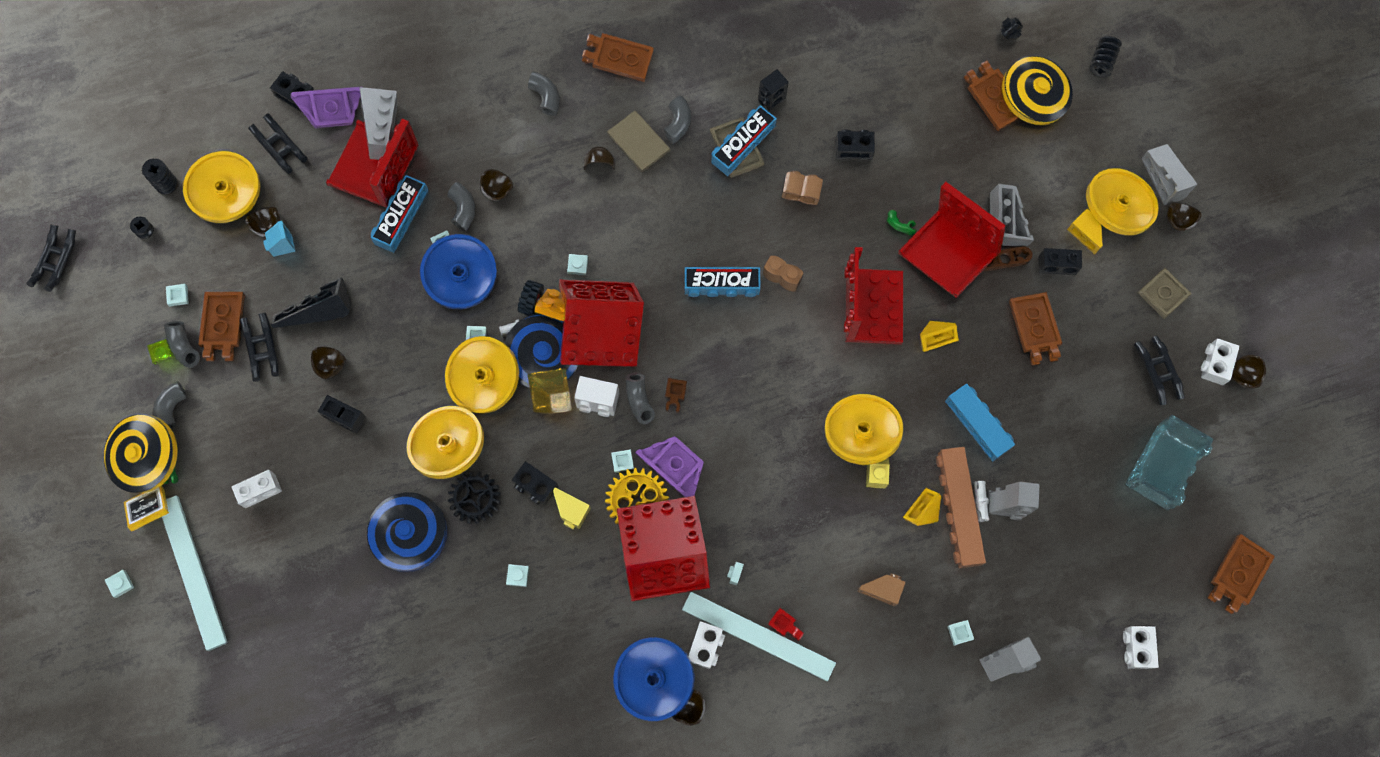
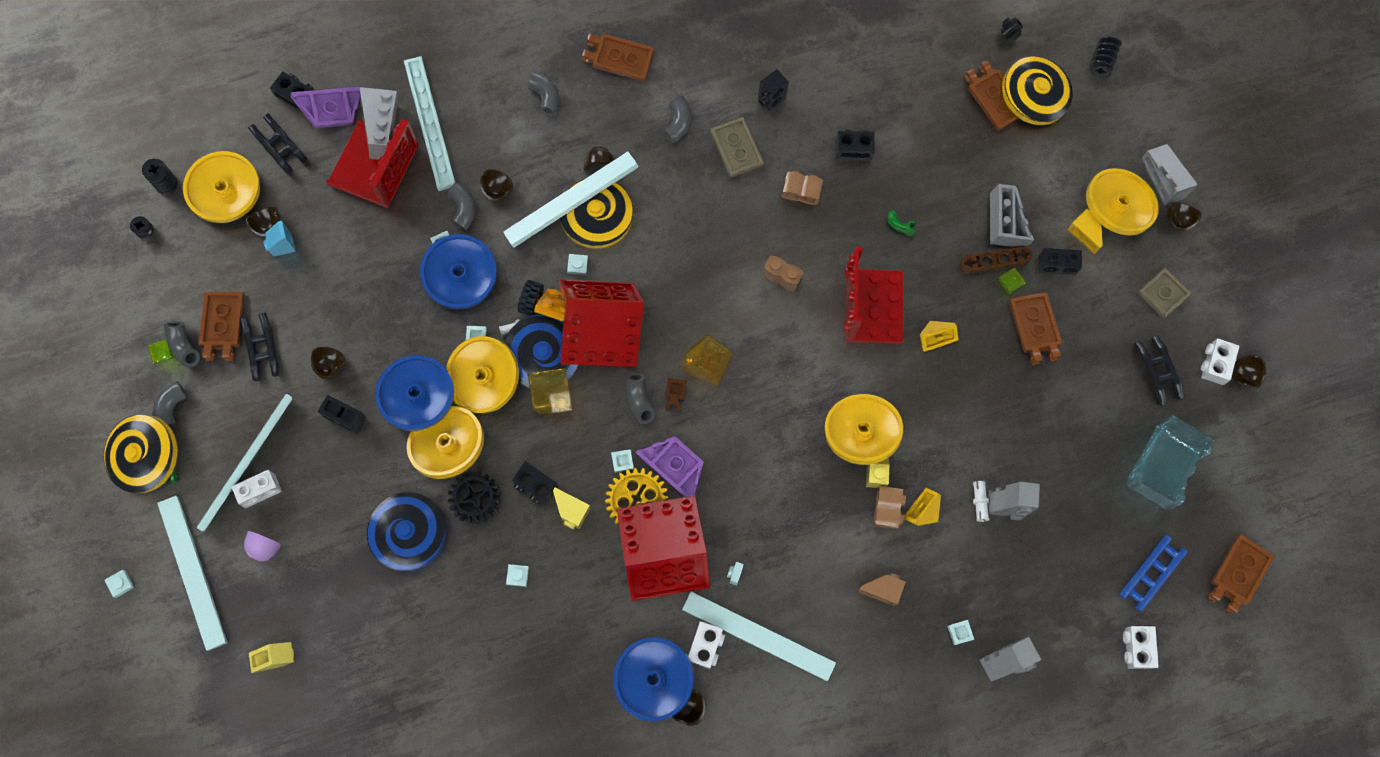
(51, 248): black piece -> none
(145, 508): tile -> none
(177, 295): light aqua plate -> none
(244, 463): none -> light aqua tile
(260, 547): none -> lavender helmet
(271, 656): none -> light yellow slope
(324, 306): black wedge -> none
(399, 213): brick -> none
(414, 393): none -> blue dish
(429, 123): none -> light aqua tile
(570, 199): none -> light aqua tile
(596, 396): white brick -> none
(600, 219): none -> dish
(638, 141): dark tan tile -> none
(706, 360): none -> clear yellow slope
(722, 281): brick -> none
(743, 140): brick -> none
(783, 623): red plate -> none
(888, 507): none -> medium nougat brick
(955, 242): red bracket -> none
(961, 508): nougat brick -> none
(980, 422): dark azure brick -> none
(1011, 280): none -> clear neon green plate
(1141, 575): none -> blue bar

